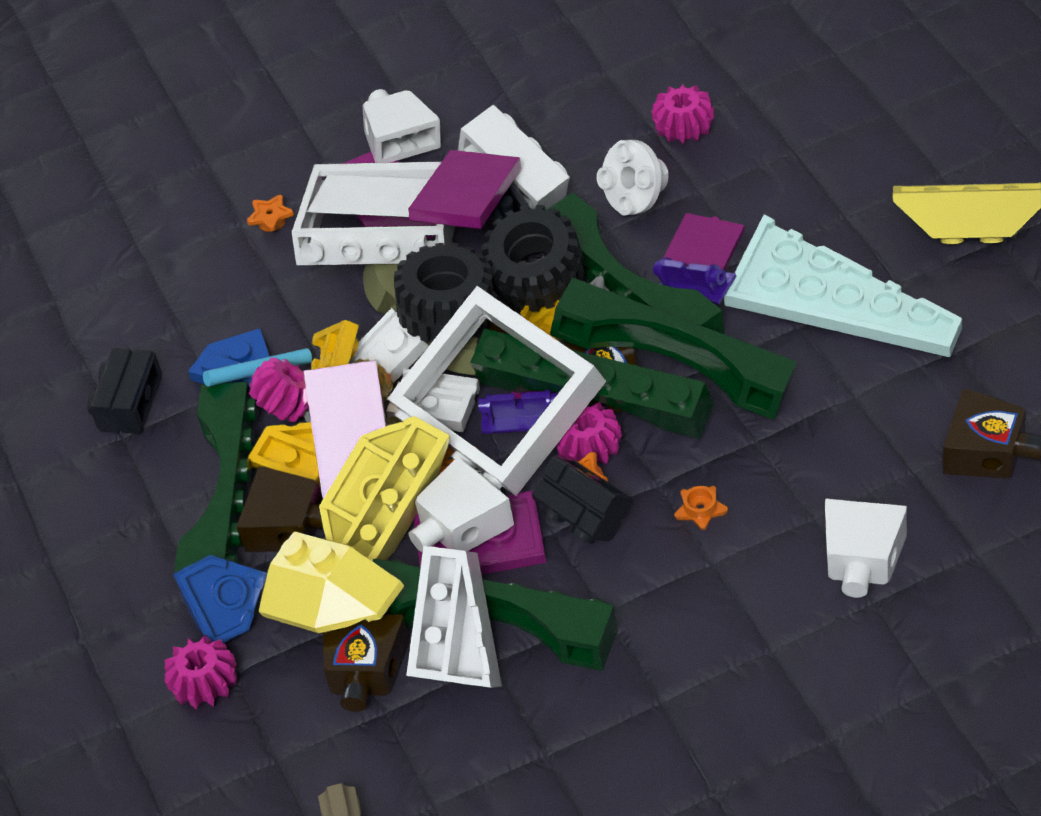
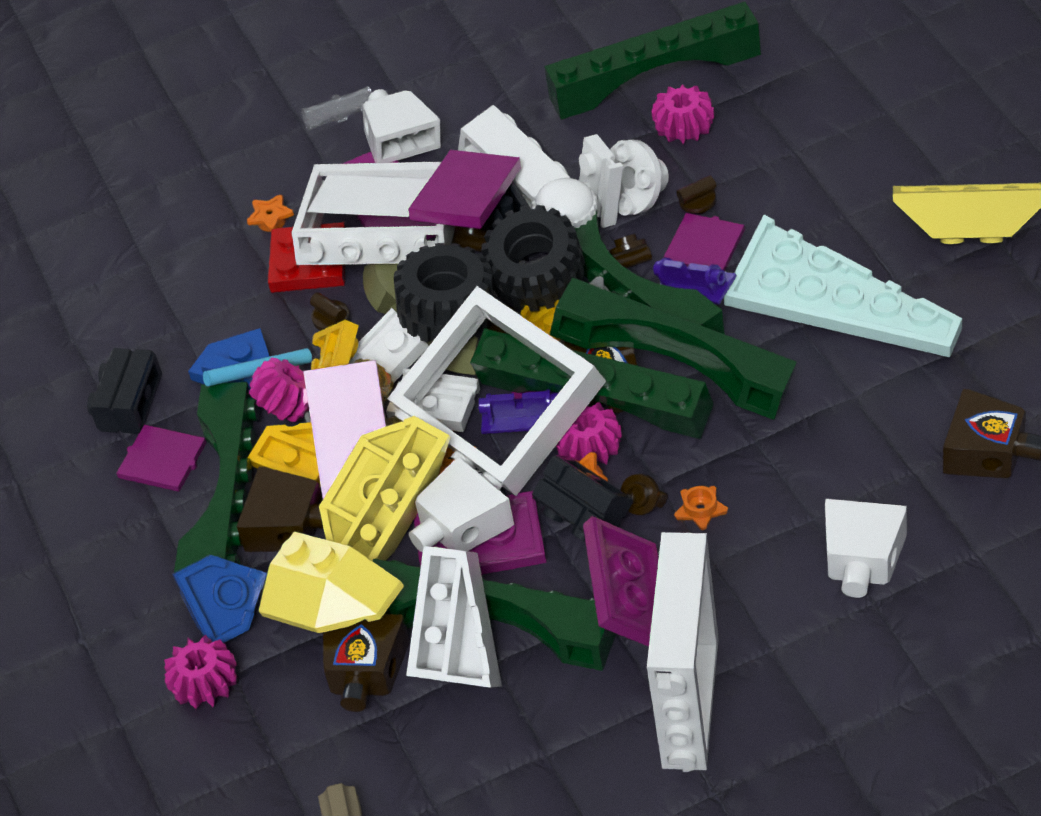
(161, 458): none -> magenta piece
(287, 276): none -> red plate
(327, 311): none -> dark brown plate
(335, 109): none -> clear pin
(469, 237): none -> dark brown plate
(570, 198): none -> white hat
(588, 78): none -> dark green arch
(602, 176): none -> white plate
(622, 579): none -> magenta tile
(631, 251): none -> dark brown plate
(644, 493): none -> dark brown plate
(687, 646): none -> white window
(698, 196): none -> dark brown plate

